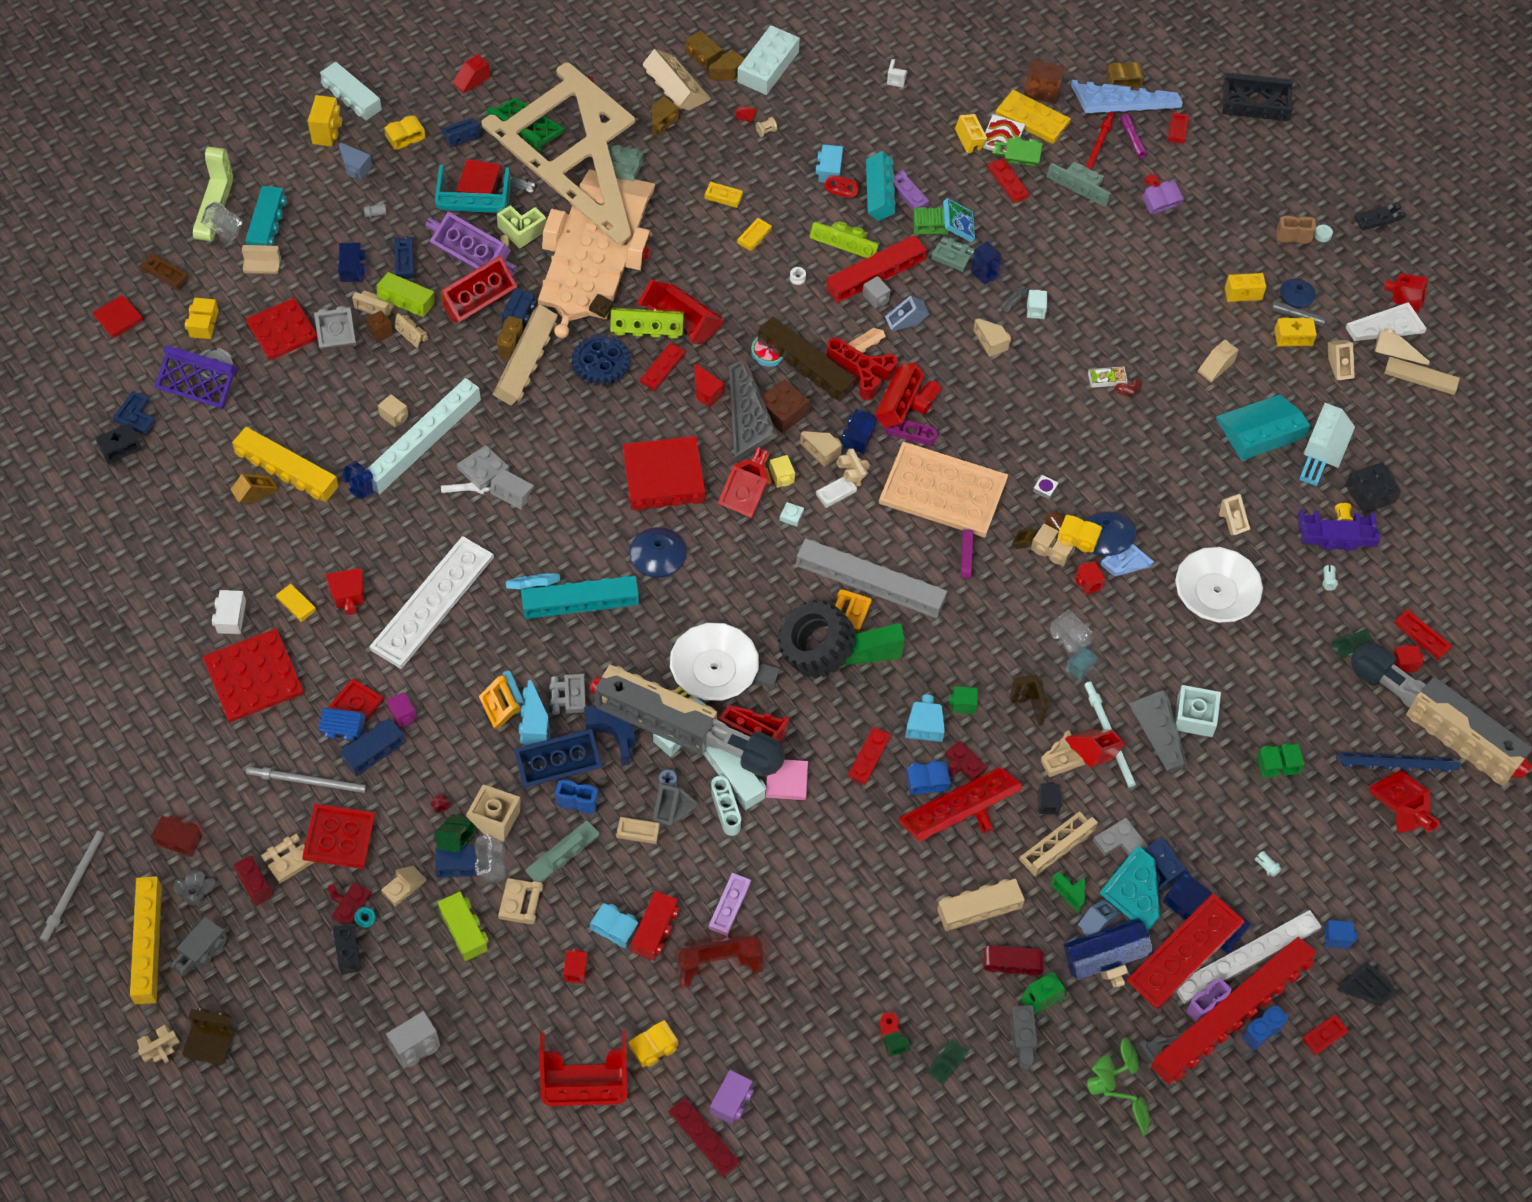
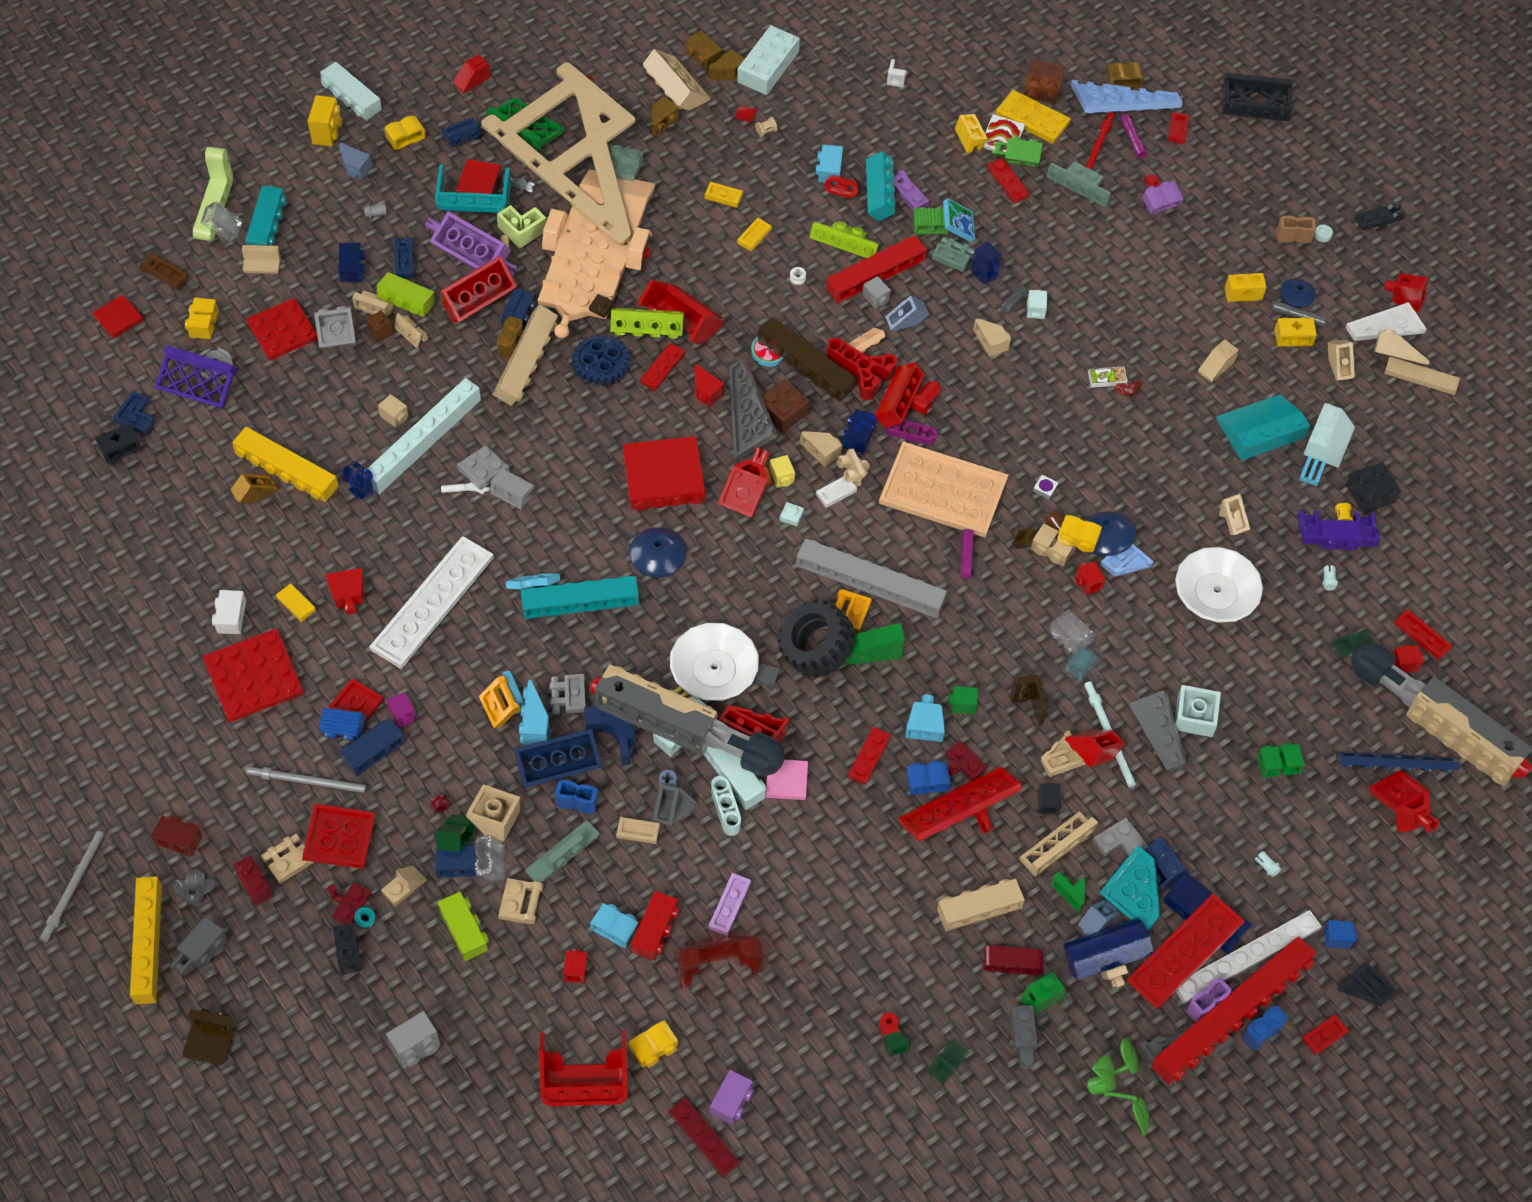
(159, 1048): tan hips -> none

